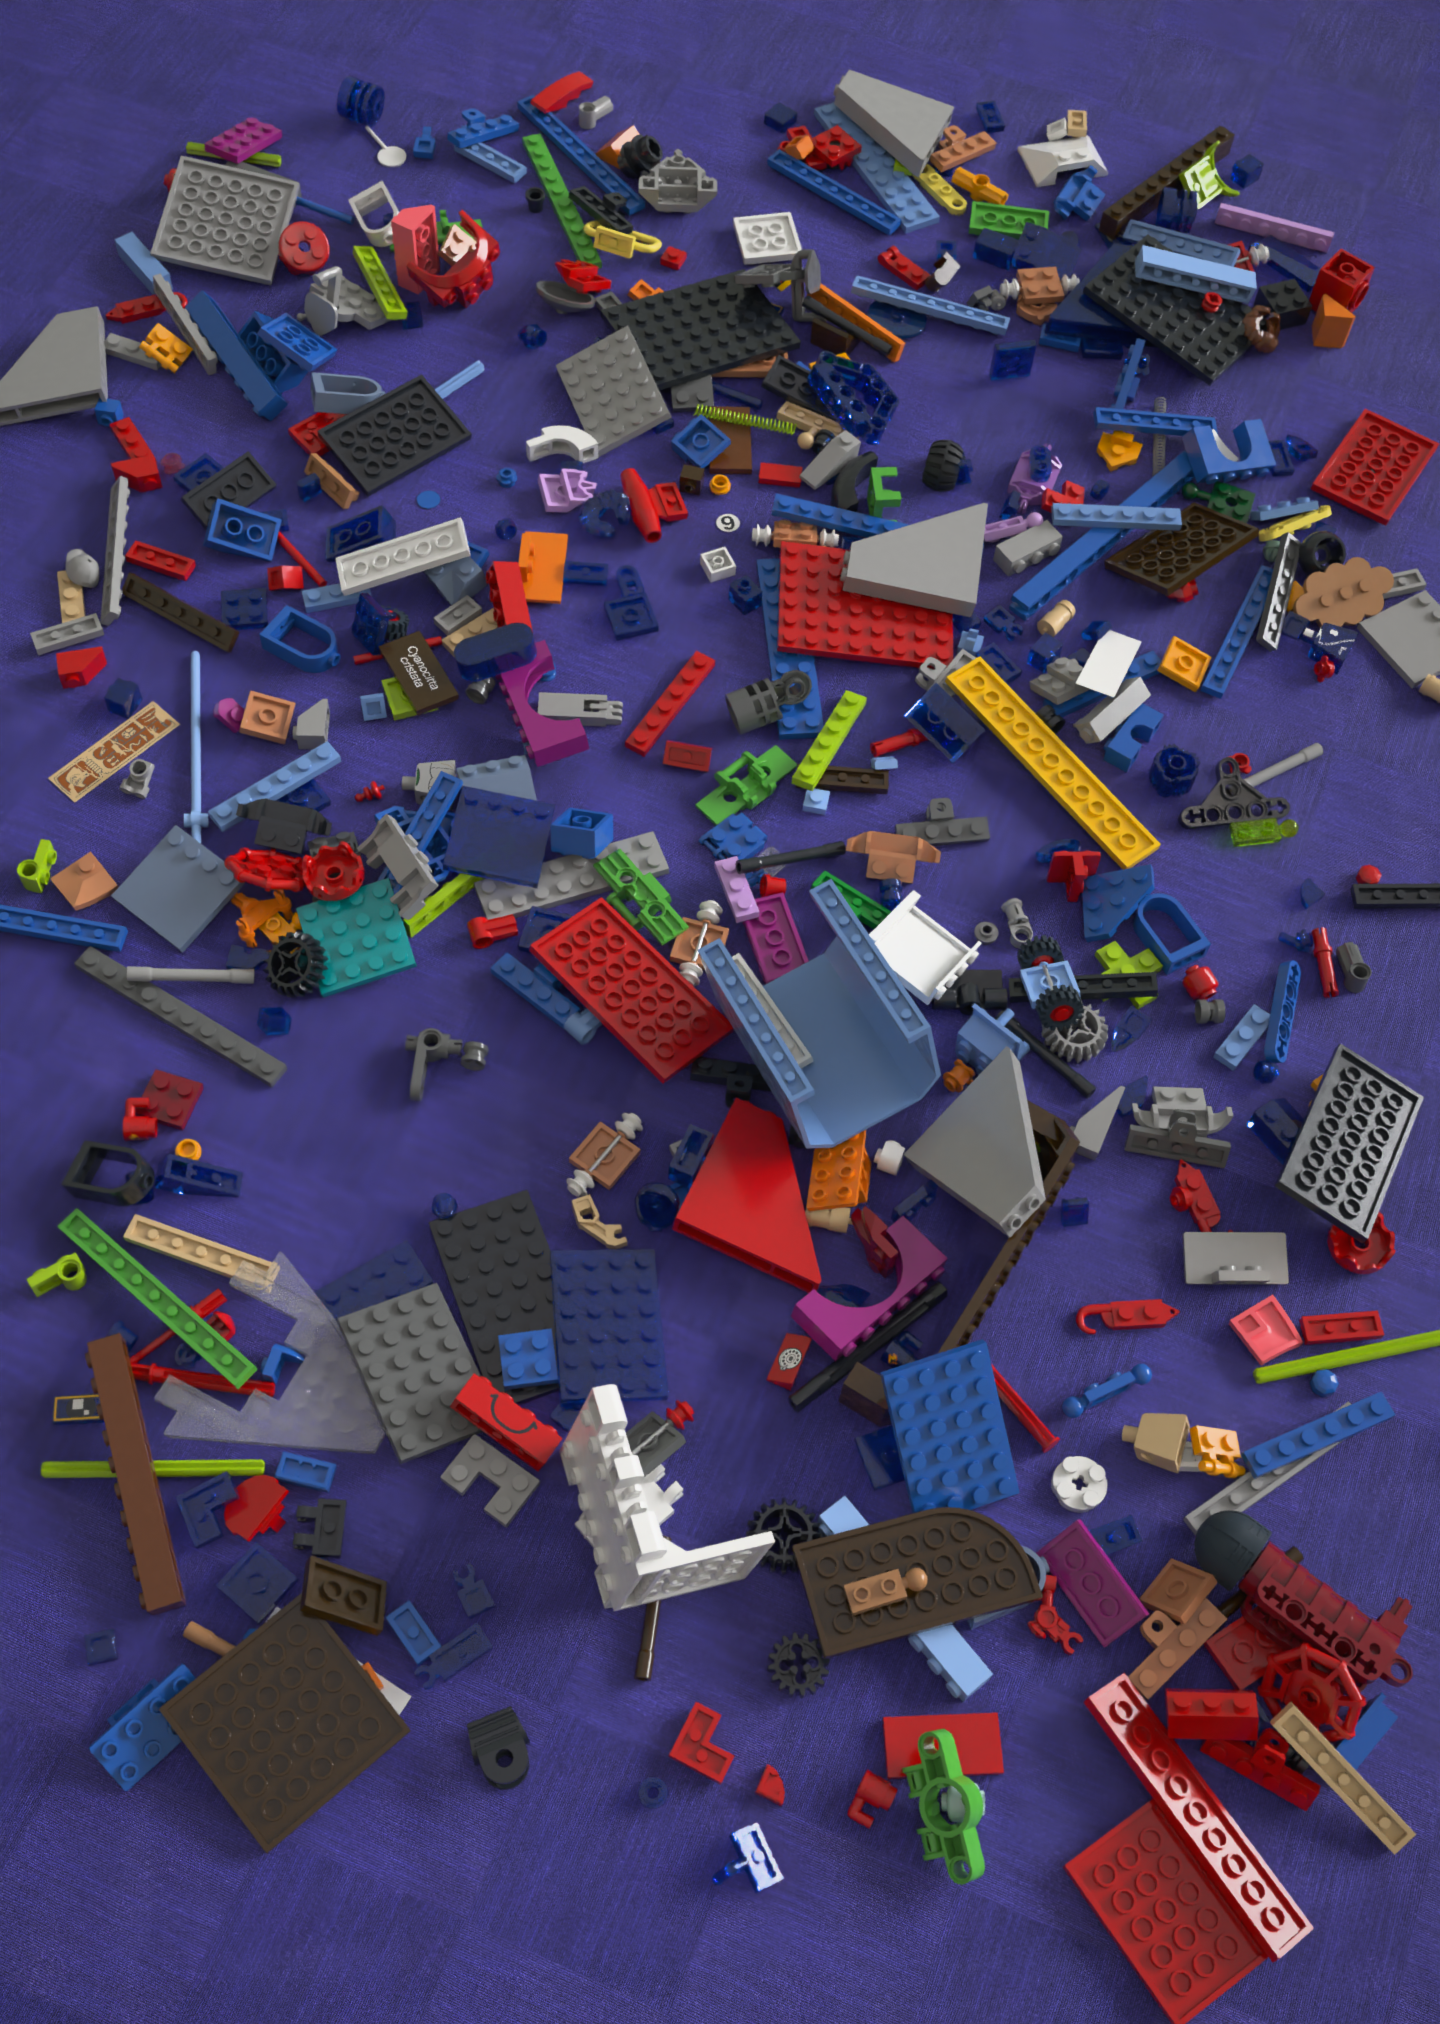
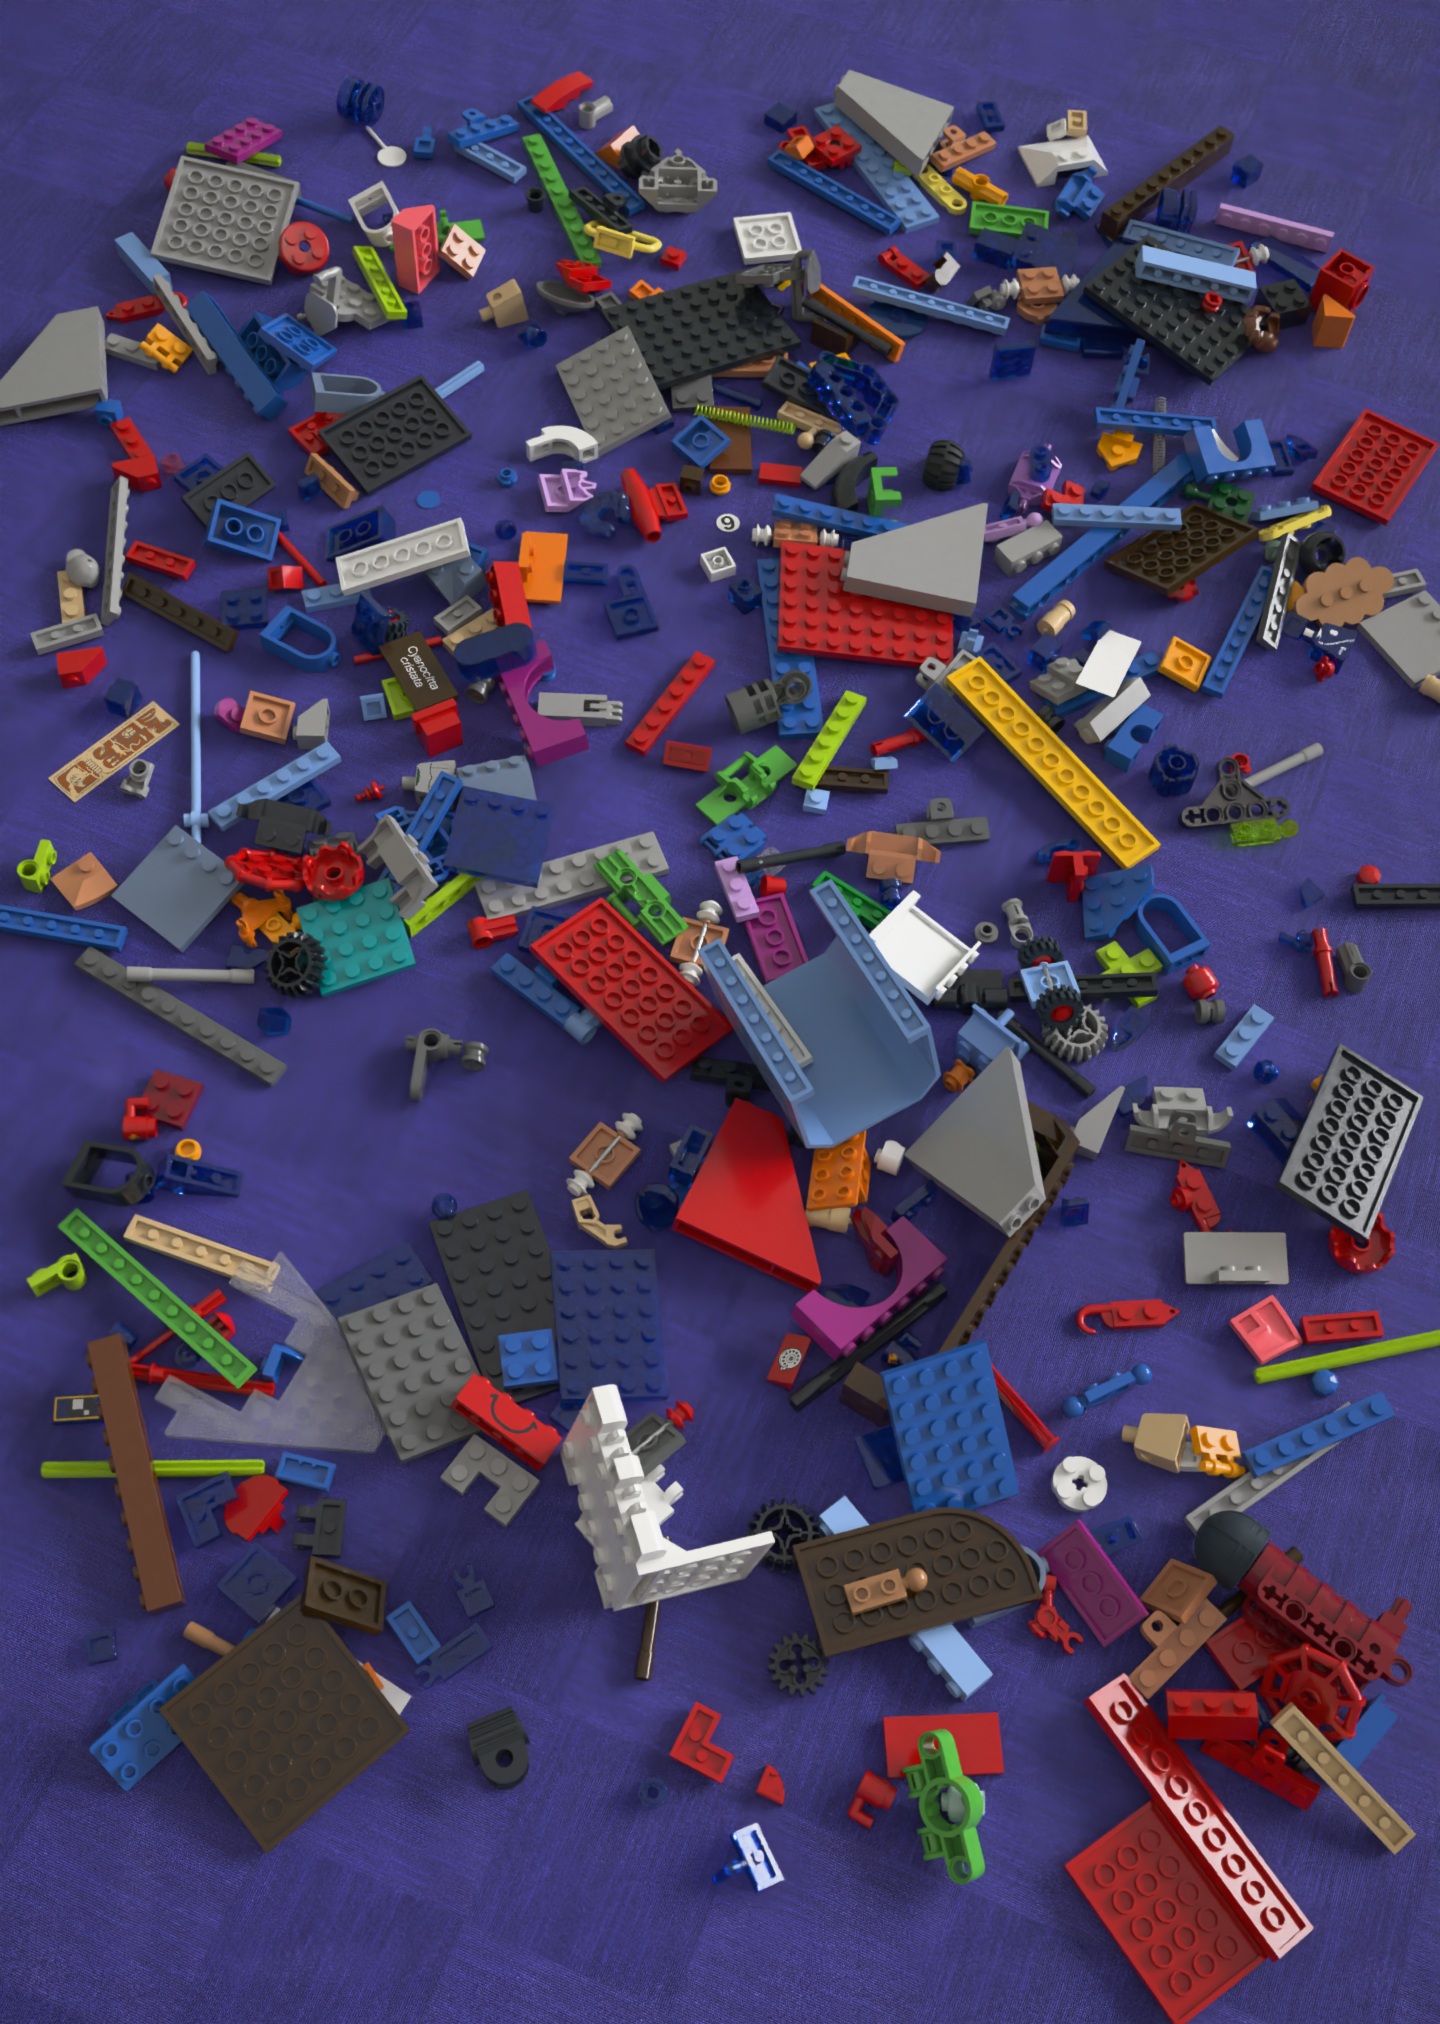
(438, 727): none -> red plate
(467, 276): red piece -> none
(505, 305): none -> tan torso
(581, 832): blue brick -> none
(1205, 179): lime piece -> none
(1282, 1012): blue beam -> none

